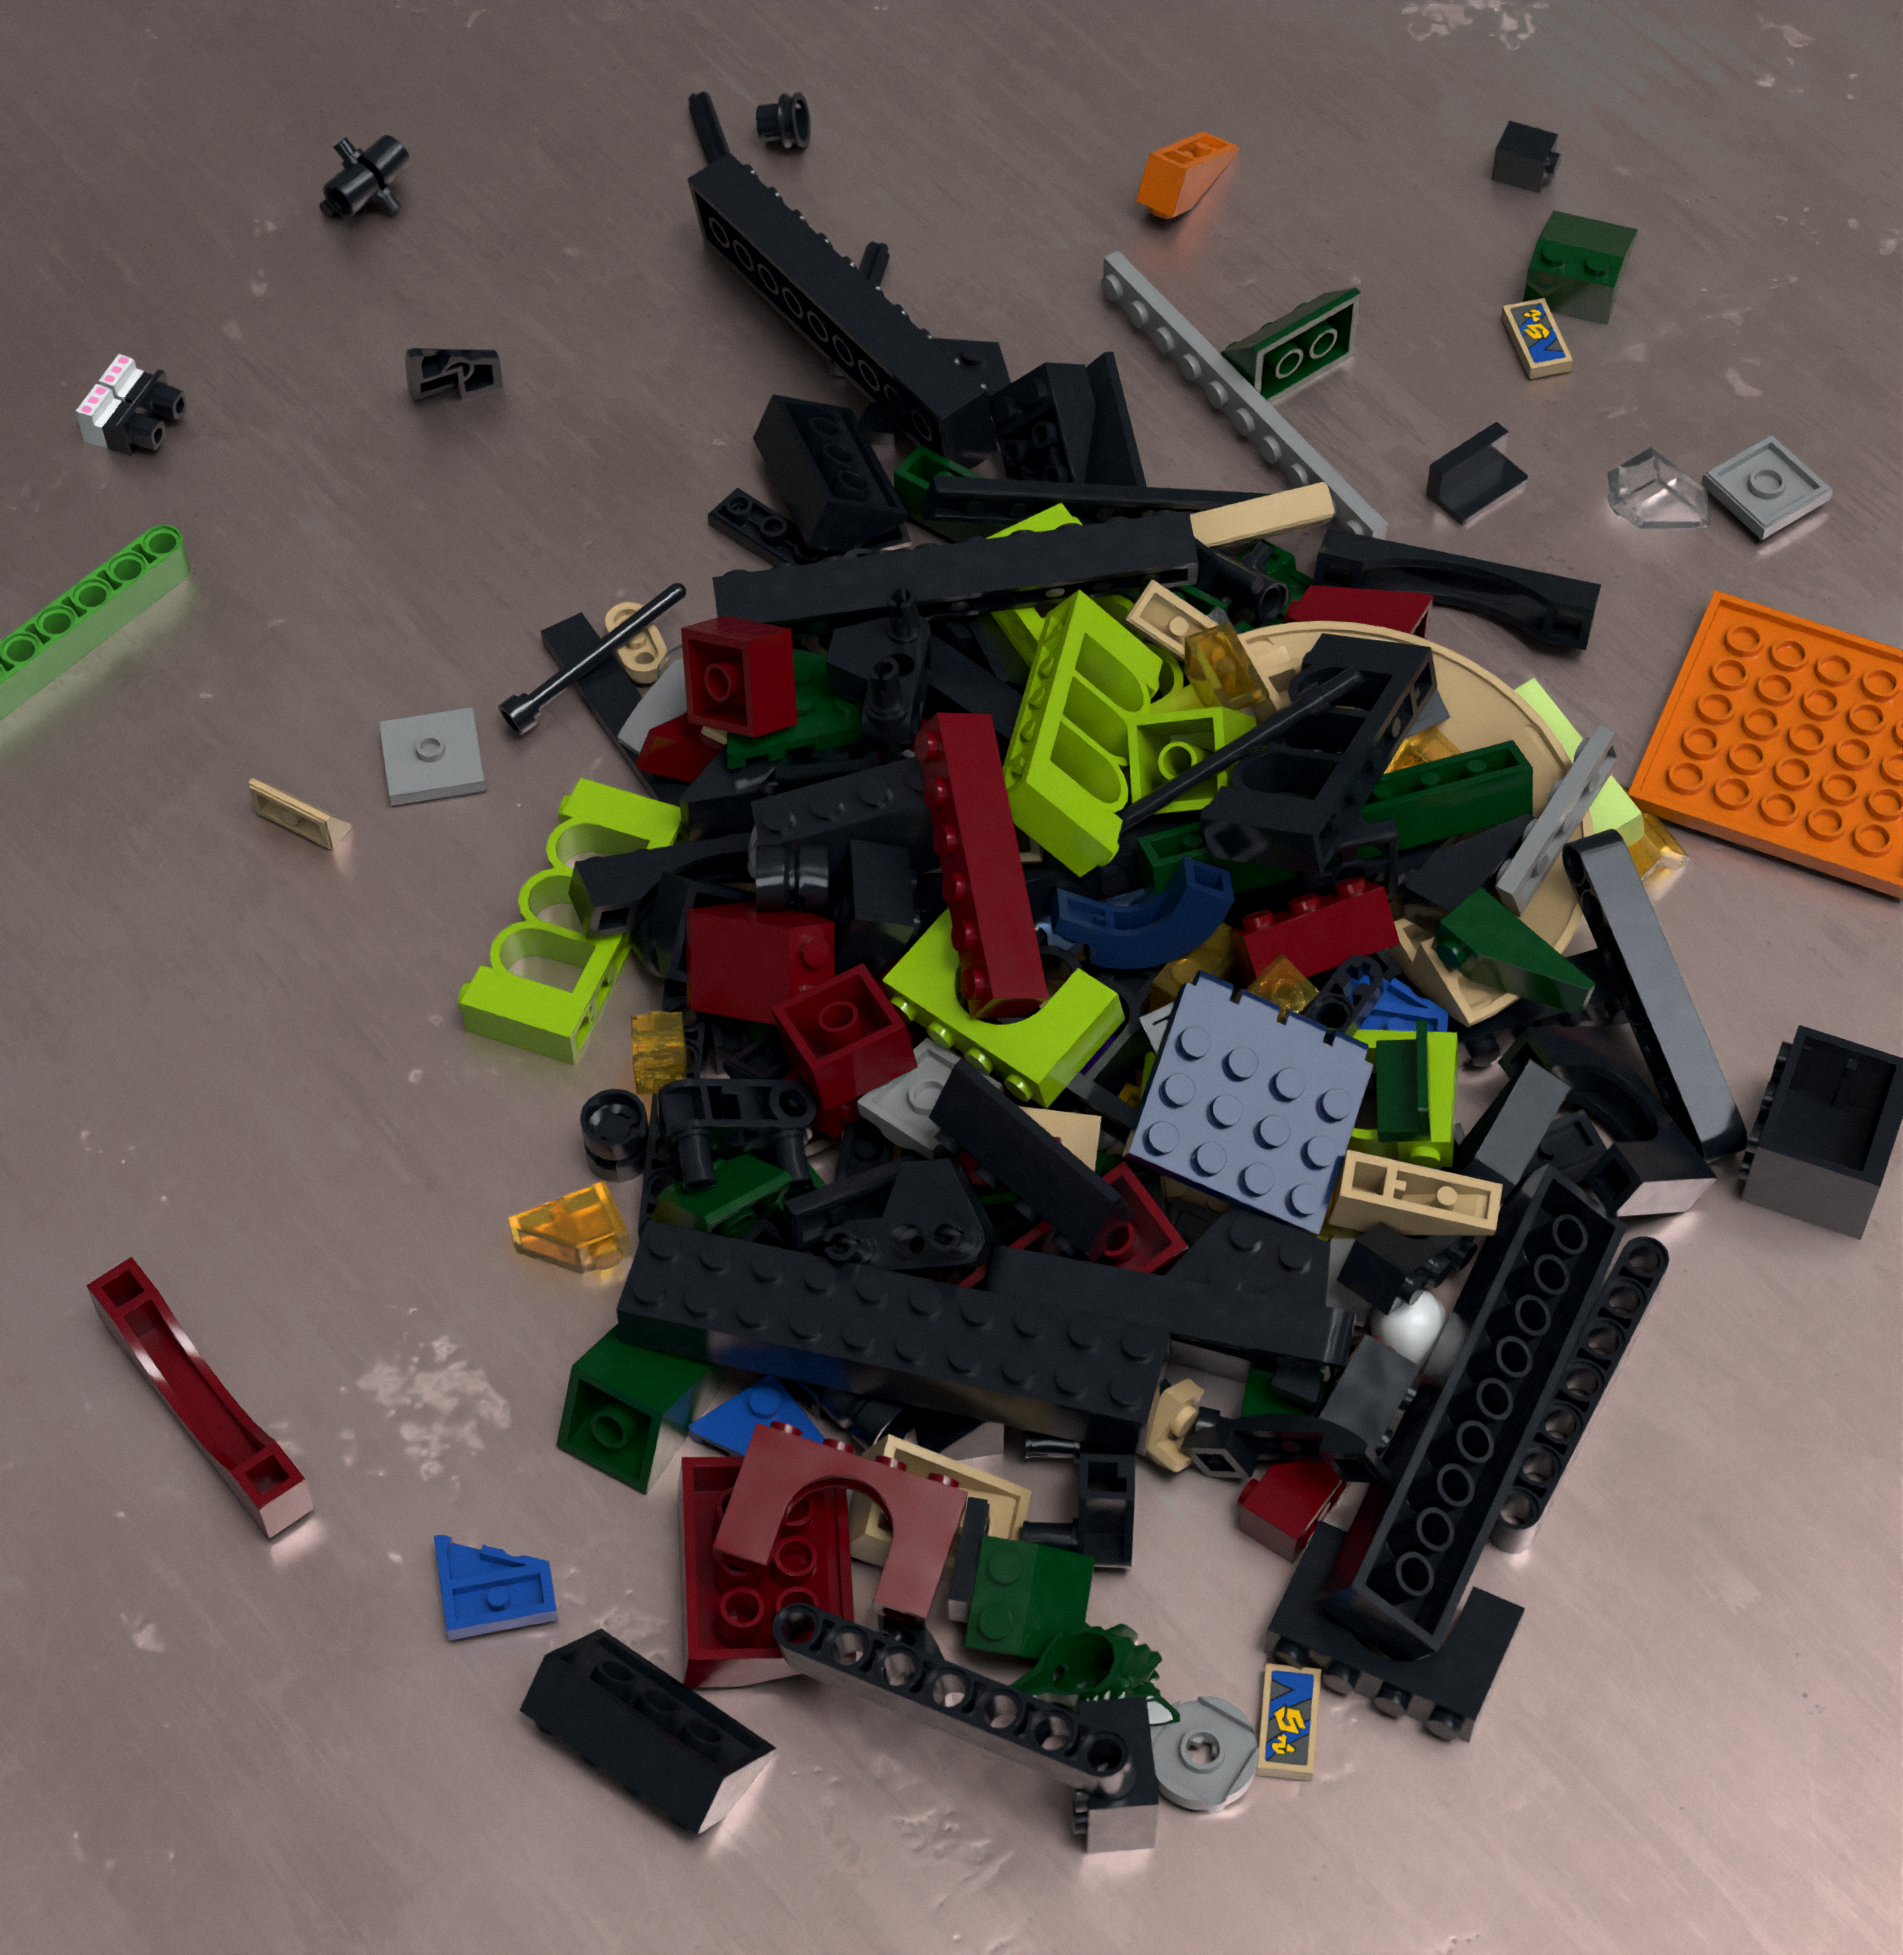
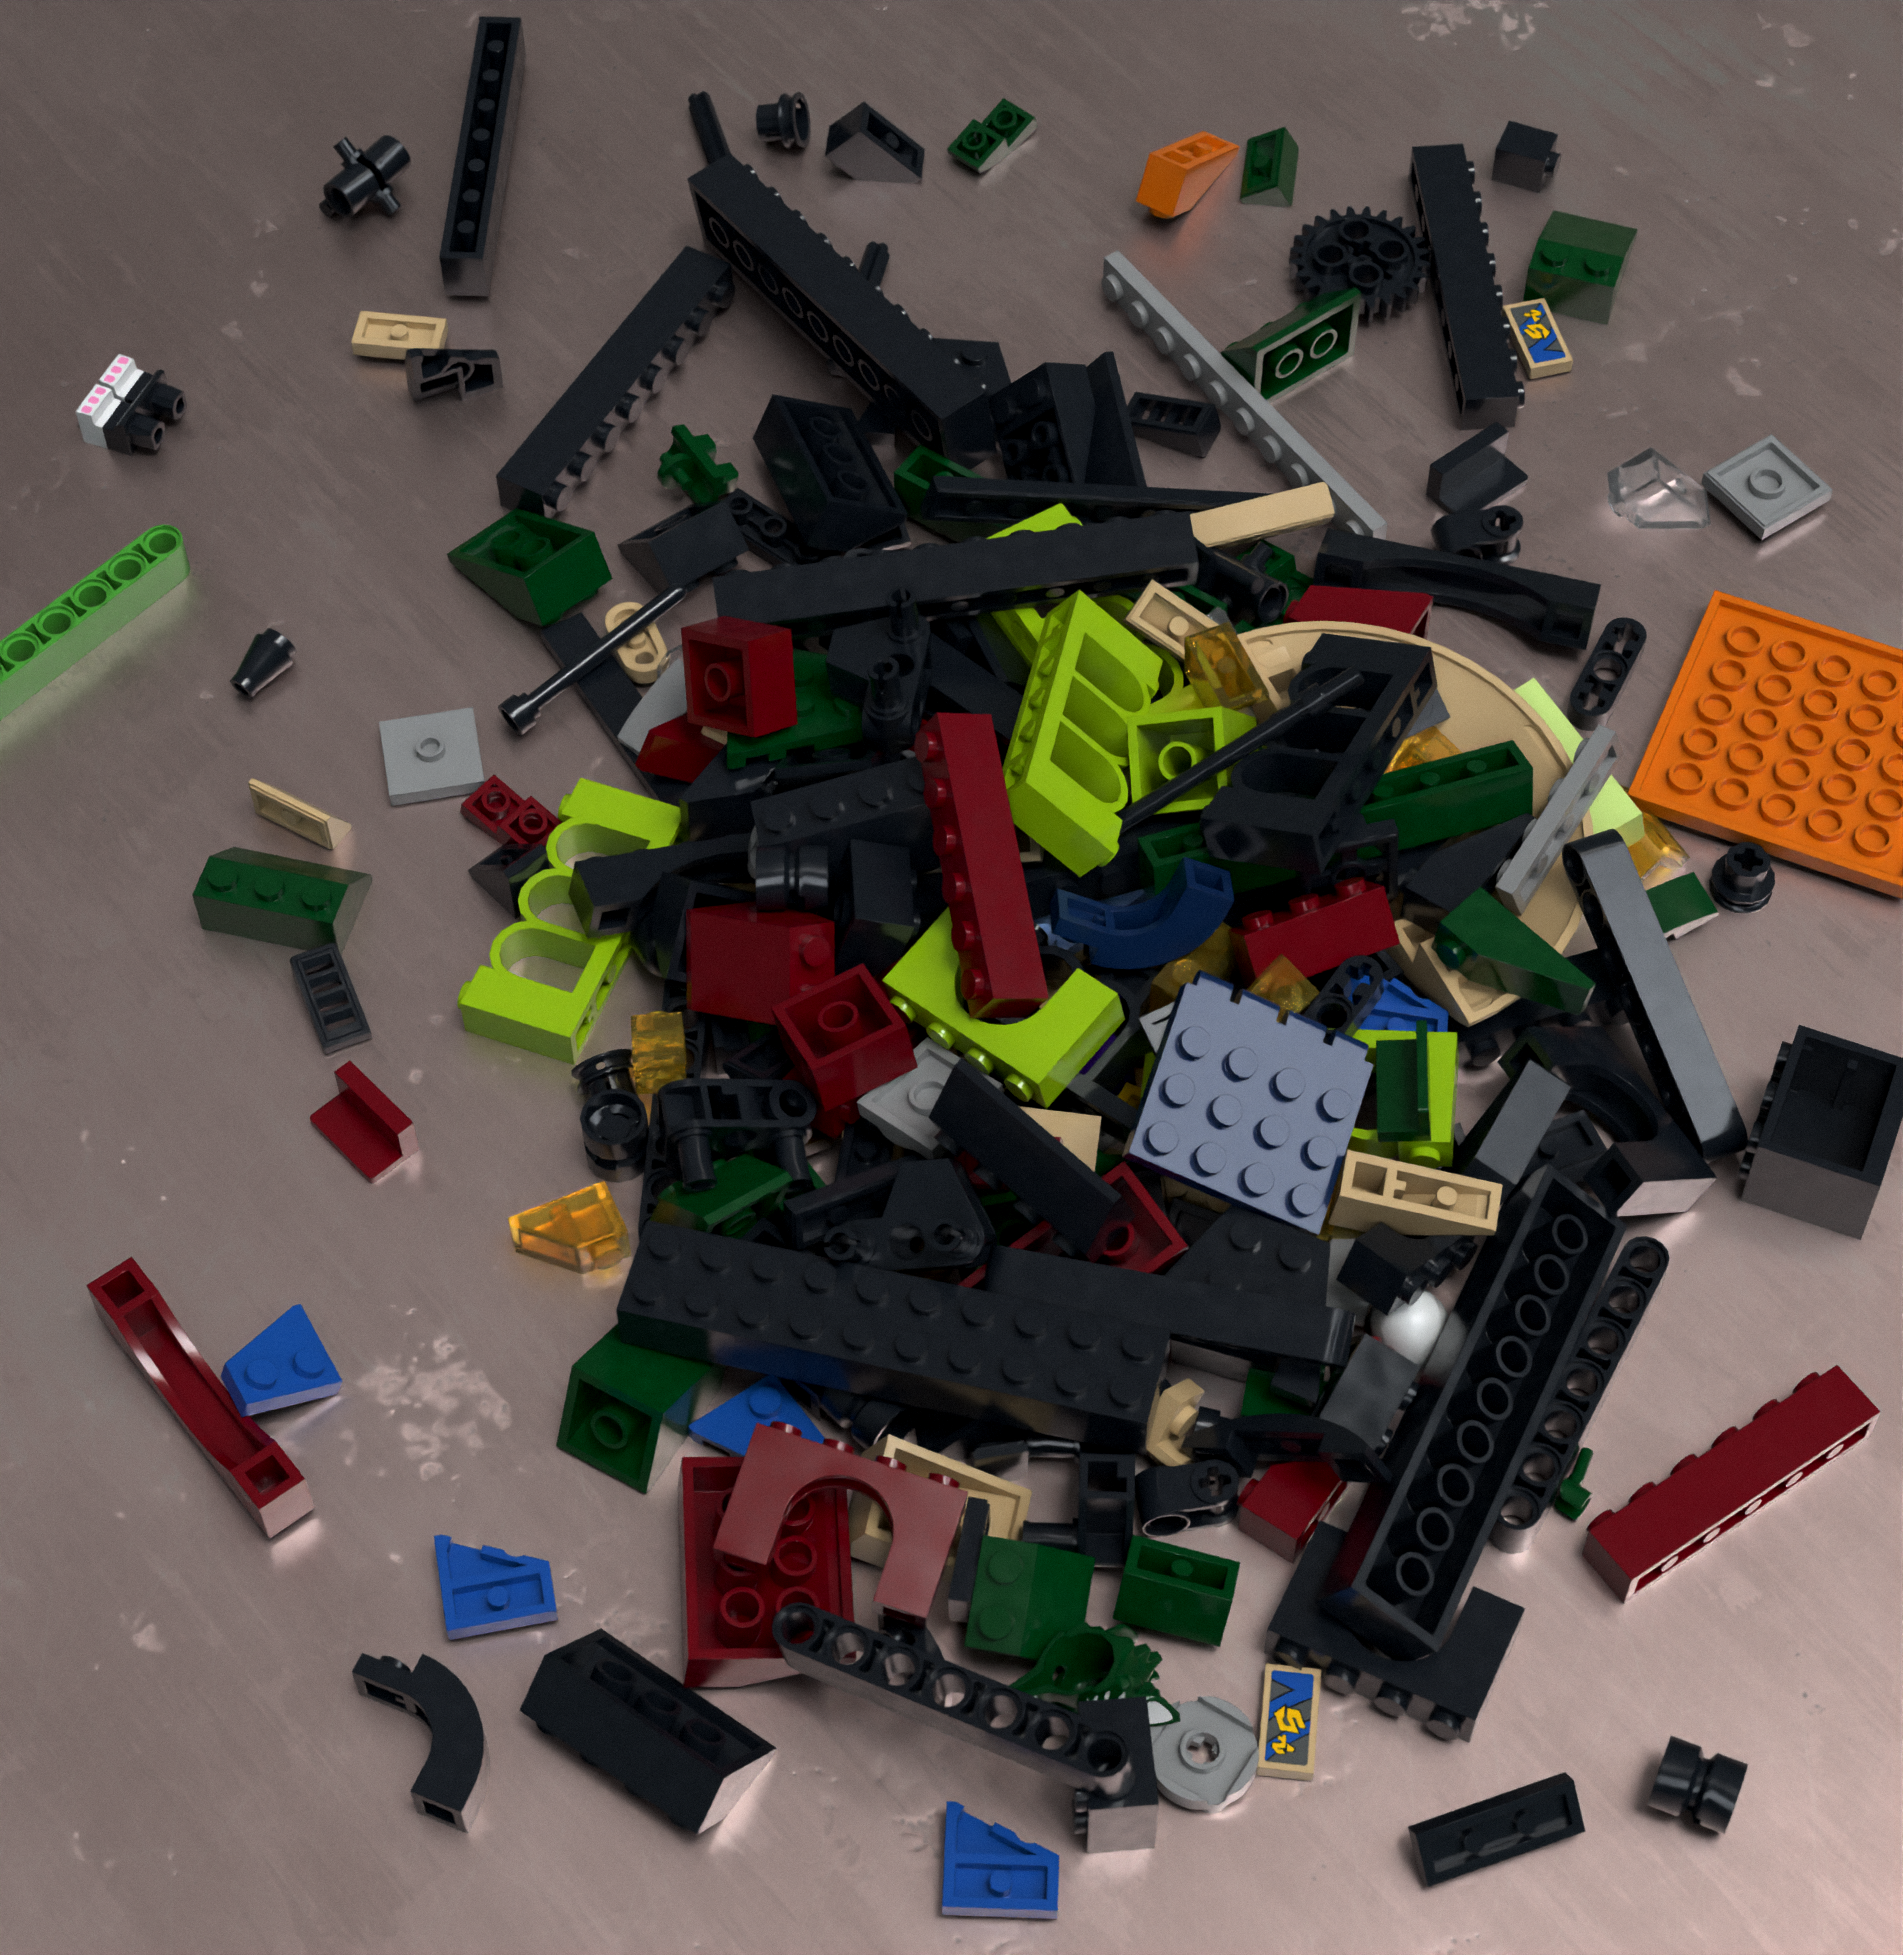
(264, 661): none -> black cone
(279, 899): none -> dark green slope
(281, 1367): none -> blue wing
(321, 969): none -> black slope
(365, 1125): none -> dark red panel
(393, 334): none -> tan plate
(459, 1761): none -> black arch
(483, 157): none -> black brick
(507, 815): none -> dark red slope
(508, 870): none -> black slope
(534, 565): none -> dark green slope
(616, 384): none -> black brick
(617, 1069): none -> black piece
(686, 546): none -> black slope
(692, 467): none -> dark green hips
(873, 148): none -> black slope
(995, 138): none -> dark green slope
(995, 1871): none -> blue wing
(1001, 1458): none -> black slope
(1176, 1590): none -> dark green brick
(1182, 1499): none -> black piece
(1193, 437): none -> black slope
(1270, 169): none -> dark green slope
(1361, 253): none -> black gear
(1464, 287): none -> black brick
(1476, 535): none -> black piece
(1496, 1829): none -> black plate
(1572, 1497): none -> dark green hand
(1607, 690): none -> black beam
(1681, 905): none -> dark green slope
(1697, 1784): none -> black wheel
(1729, 1482): none -> dark red brick
(1740, 889): none -> black piece

